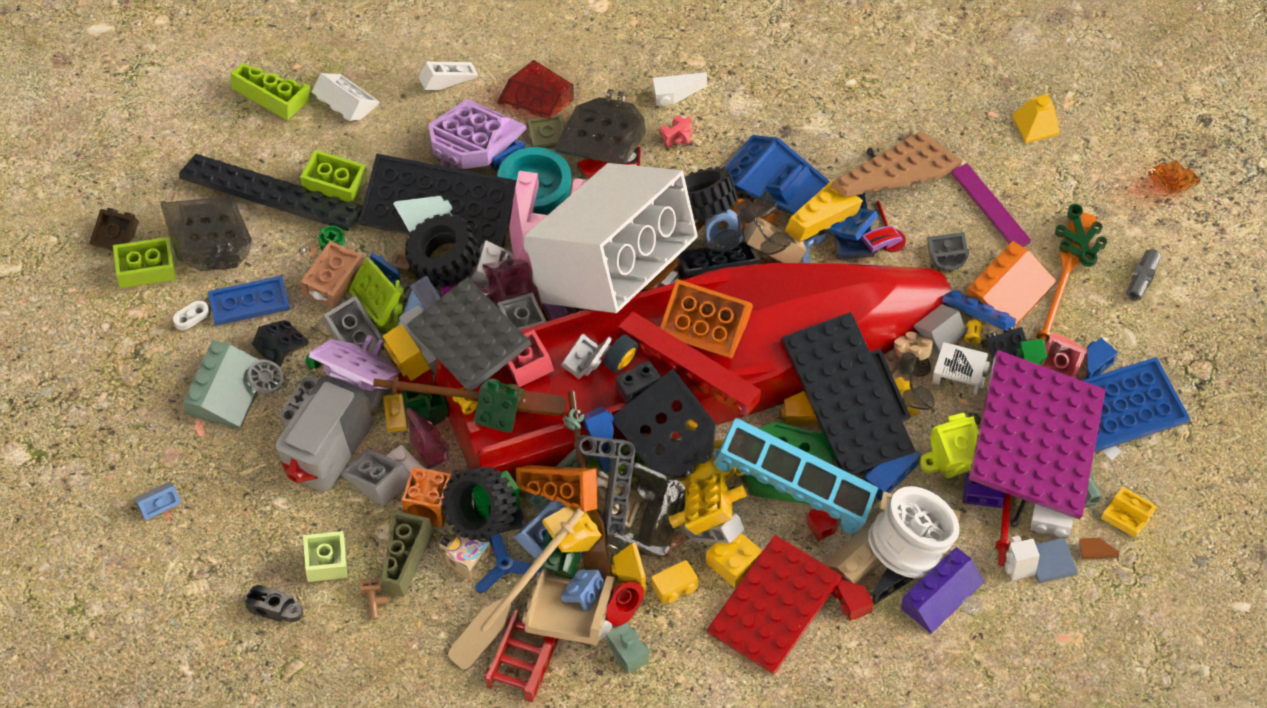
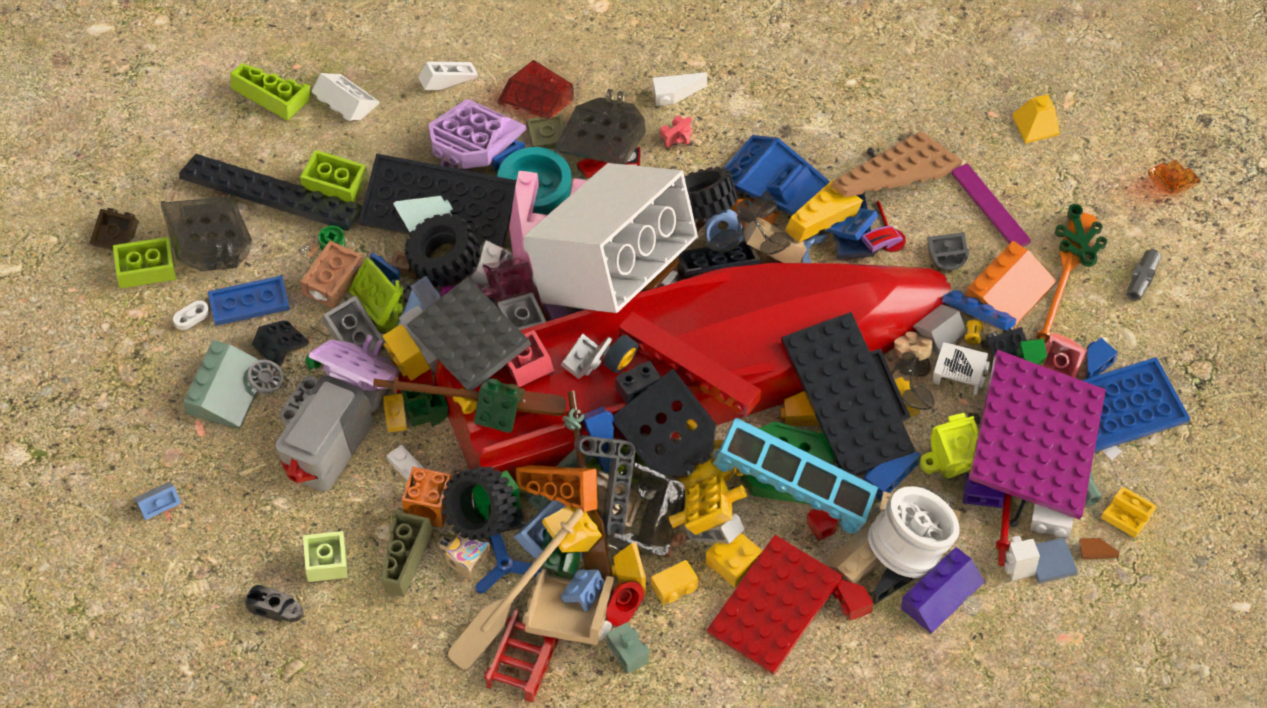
(371, 591): medium nougat arm -> none
(376, 476): light grey slope -> none
(426, 439): clear pink slope -> none
(706, 318): orange slope -> none

